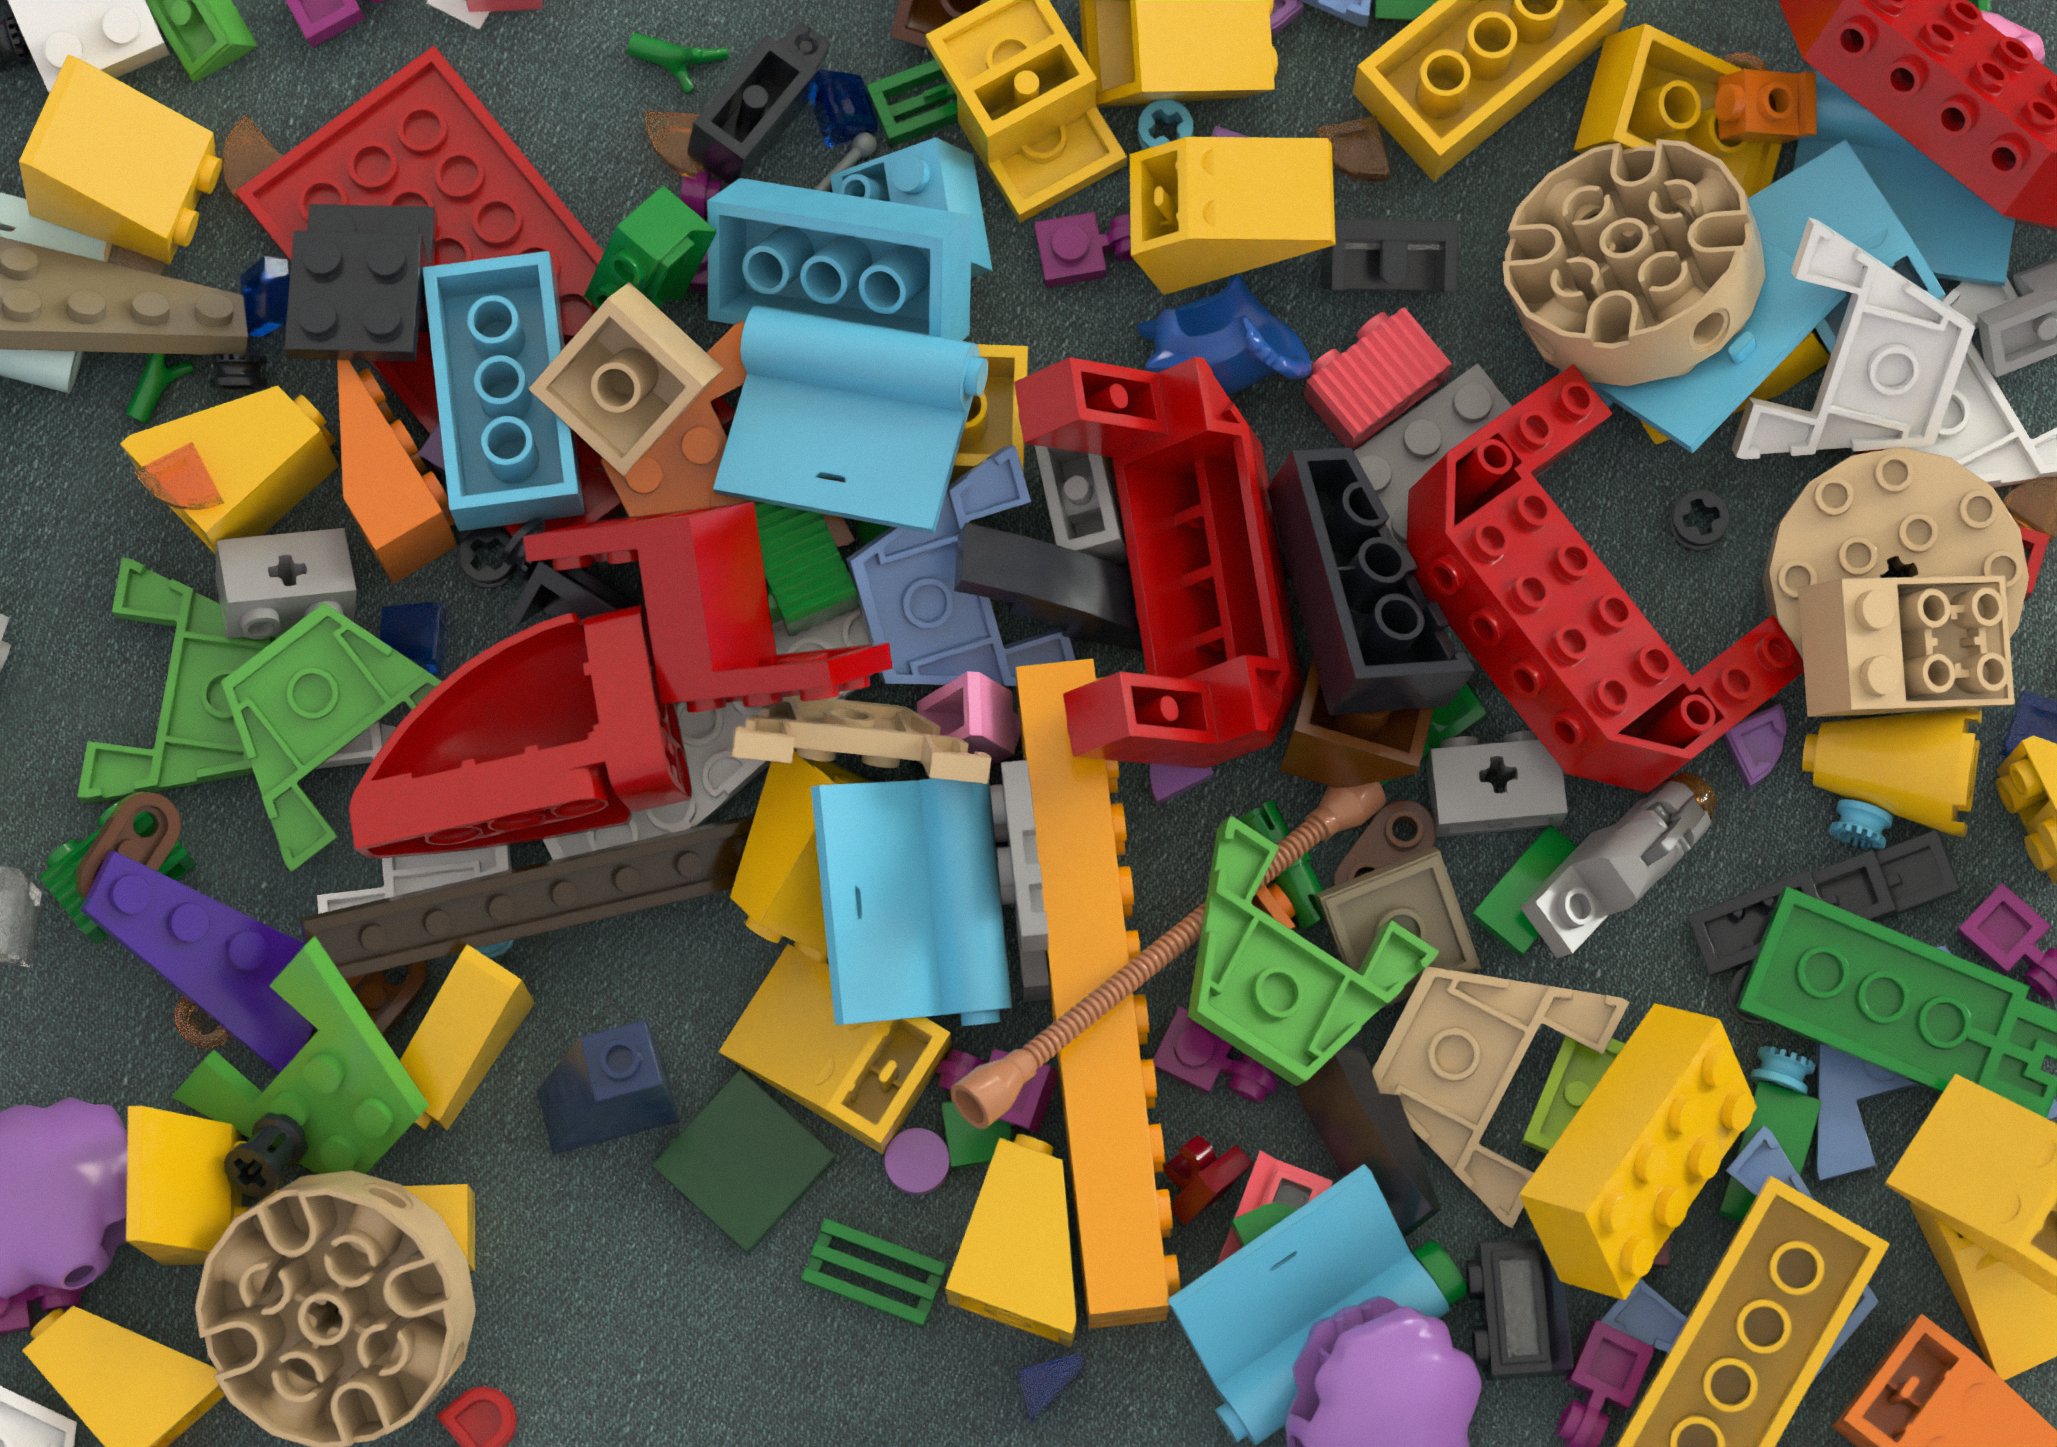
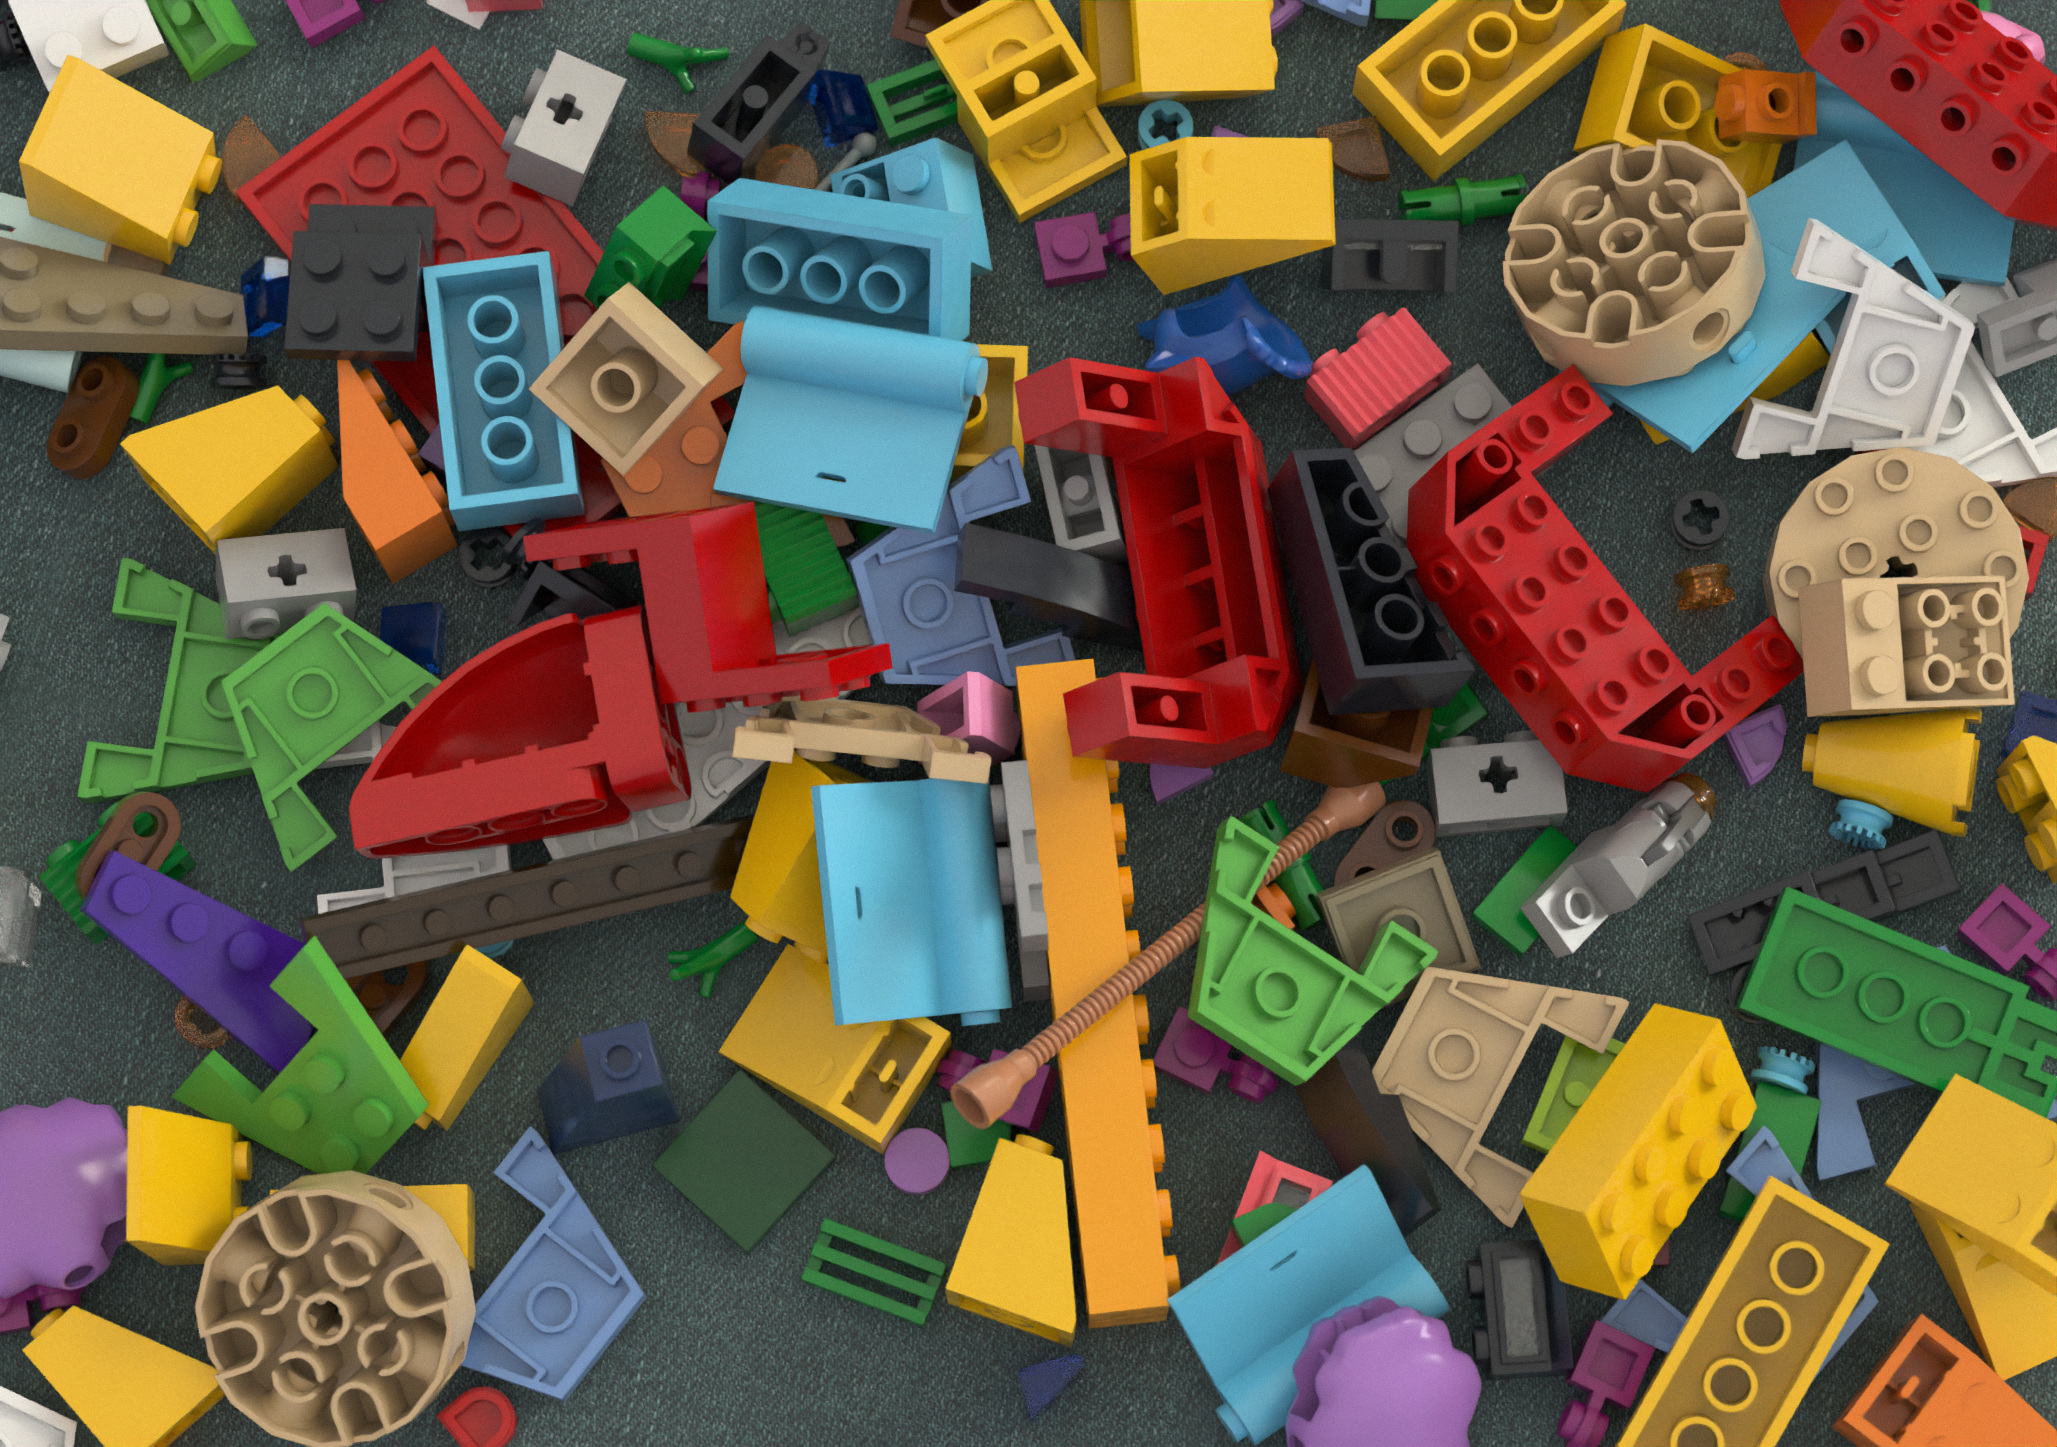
(93, 417): none -> reddish brown plate
(180, 480): clear orange tile -> none
(272, 1160): black bush -> none
(560, 1291): none -> medium blue wing
(563, 127): none -> brick
(711, 957): none -> green bar
(788, 166): none -> clear orange tile
(1203, 1176): dark red tile -> none
(1442, 1271): green tile -> none
(1463, 200): none -> green pin
(1704, 585): none -> clear orange bush

